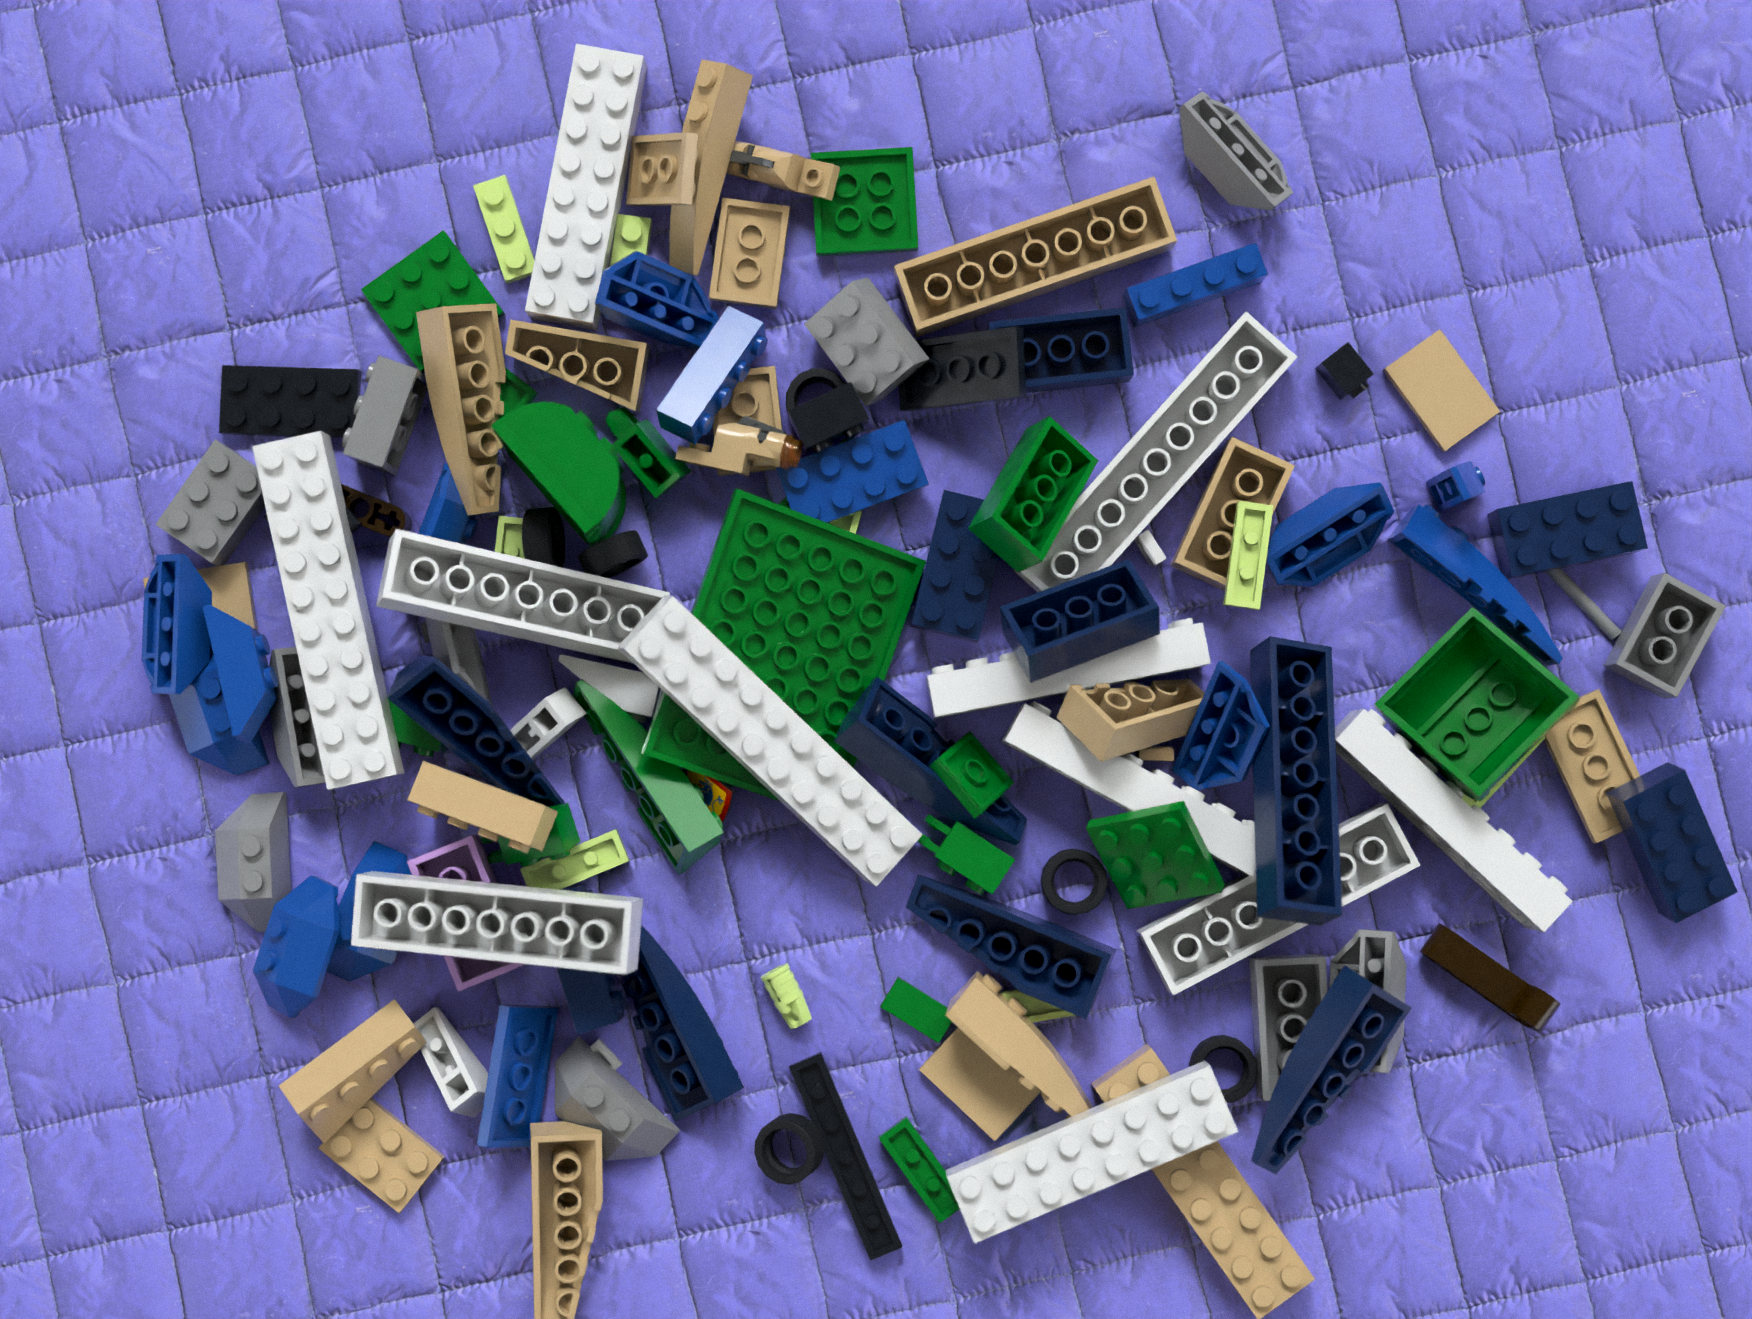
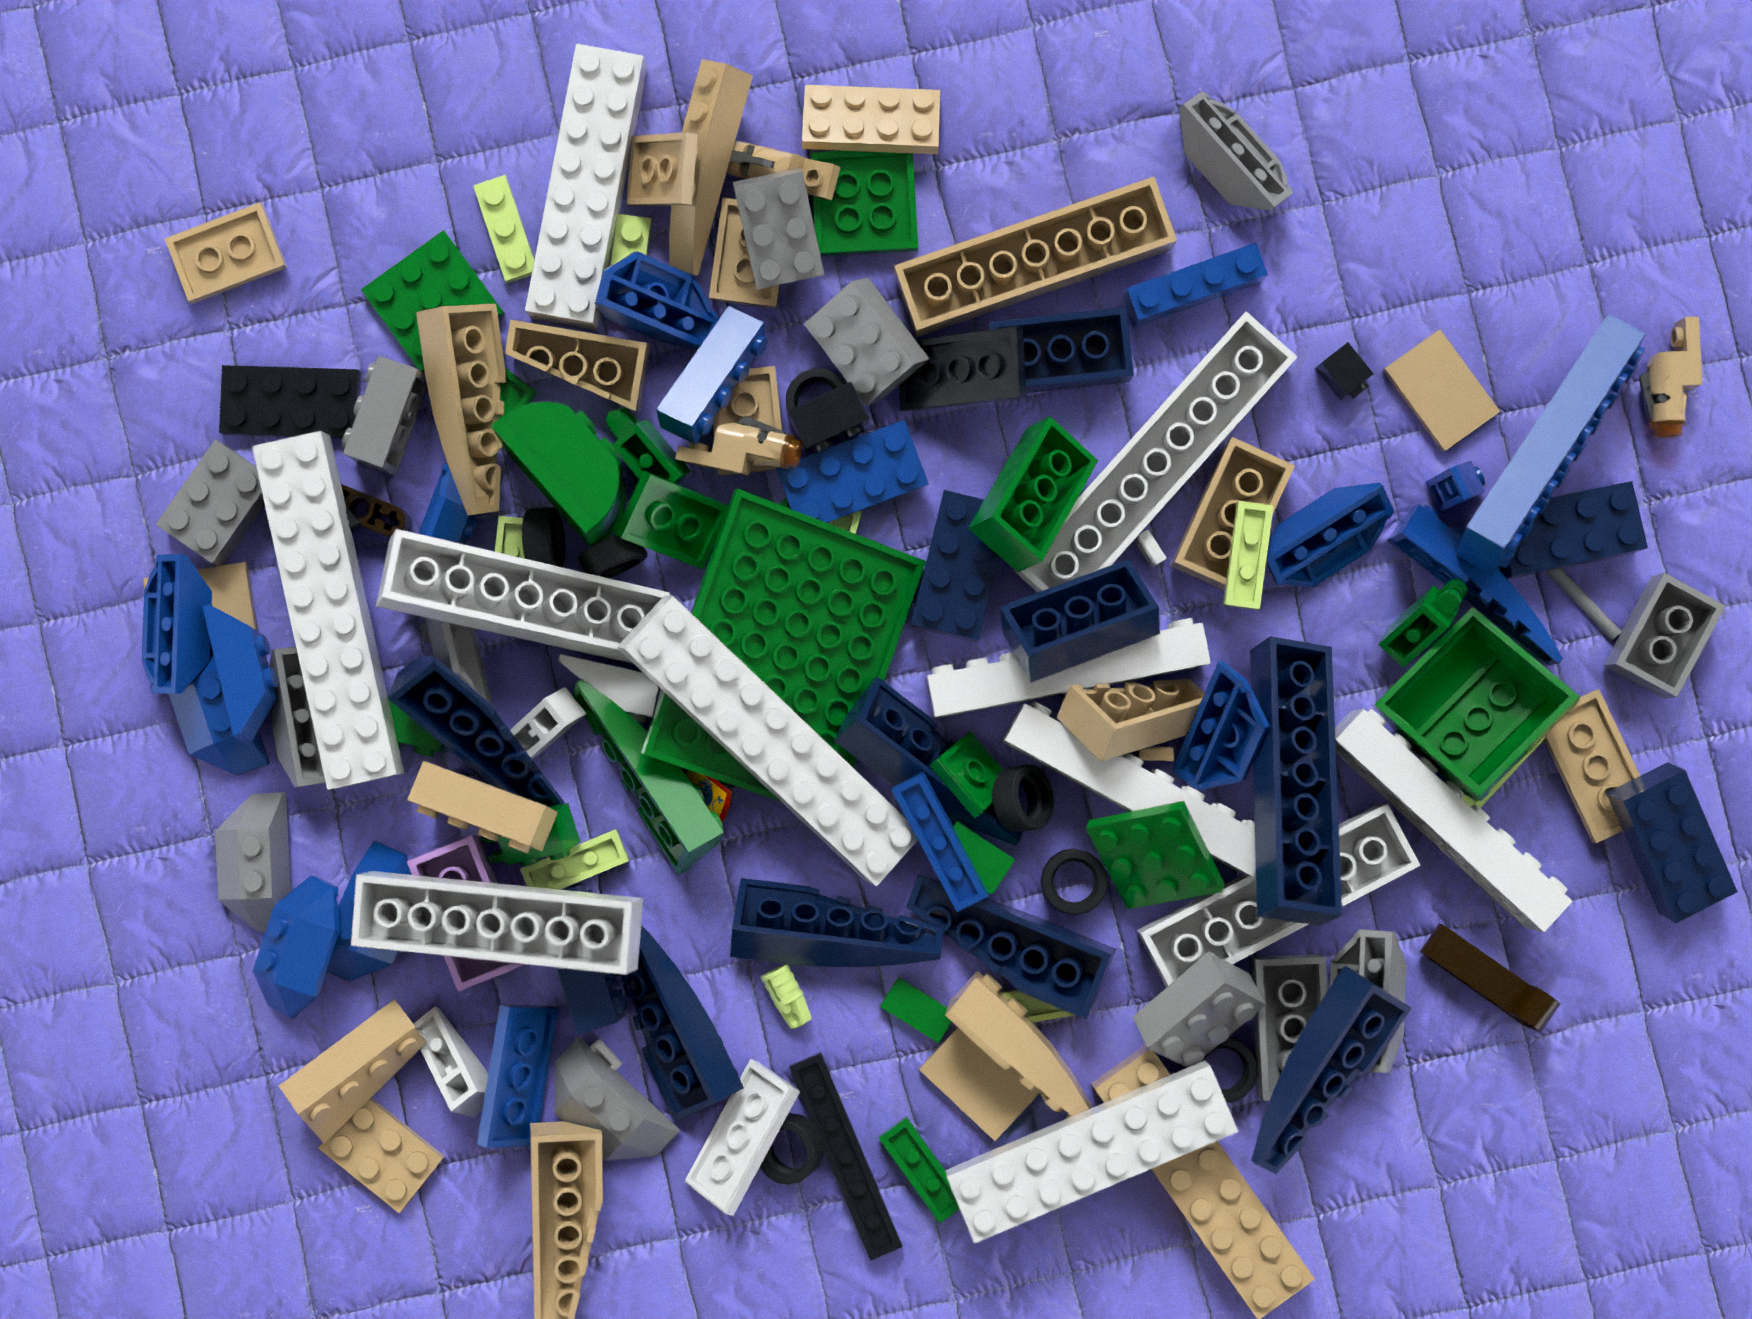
(225, 253): none -> tan plate
(672, 520): none -> green plate
(742, 1137): none -> white tile
(778, 228): none -> light grey brick
(809, 929): none -> dark blue wedge
(871, 119): none -> tan plate
(940, 841): none -> blue plate
(1007, 803): none -> black tyre
(1199, 1010): none -> light grey brick
(1423, 622): none -> green hinge
(1552, 446): none -> brick
(1669, 376): none -> tan plate

